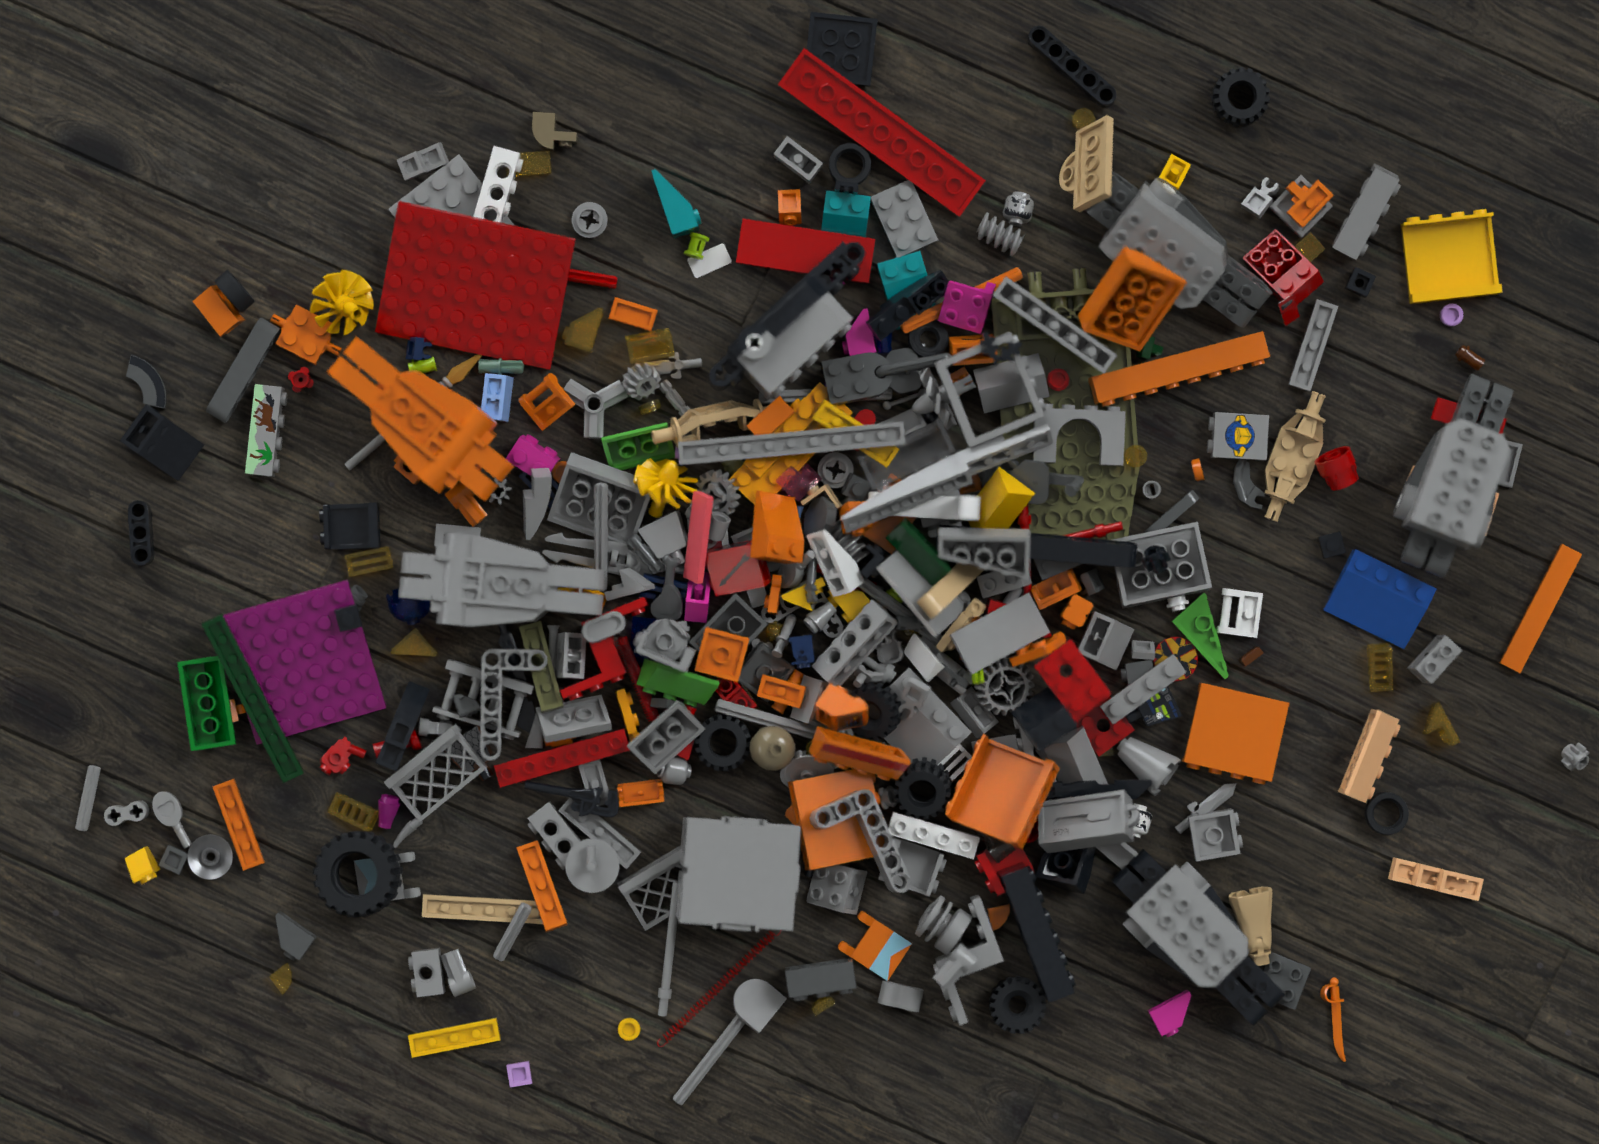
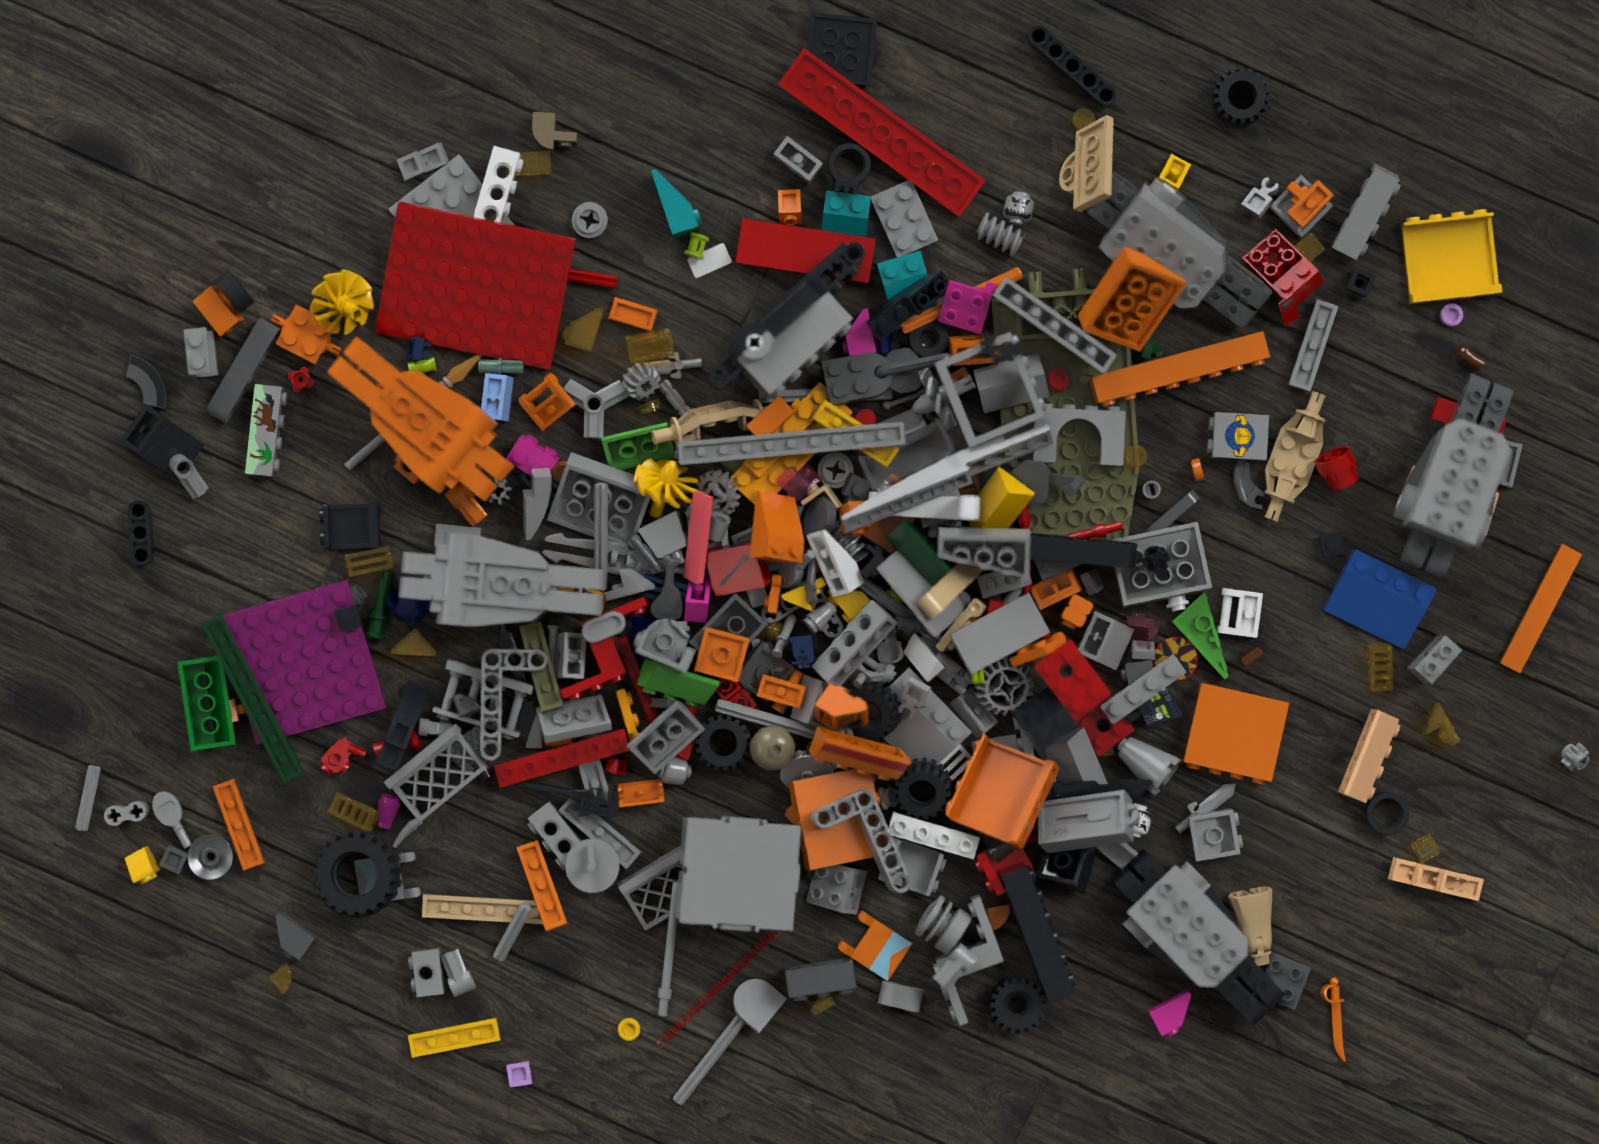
(189, 476): none -> light grey piece
(201, 353): none -> light grey panel
(378, 616): none -> dark green pin
(616, 766): none -> red piece
(1139, 620): none -> clear pink bracket
(1425, 848): none -> clear yellow tile

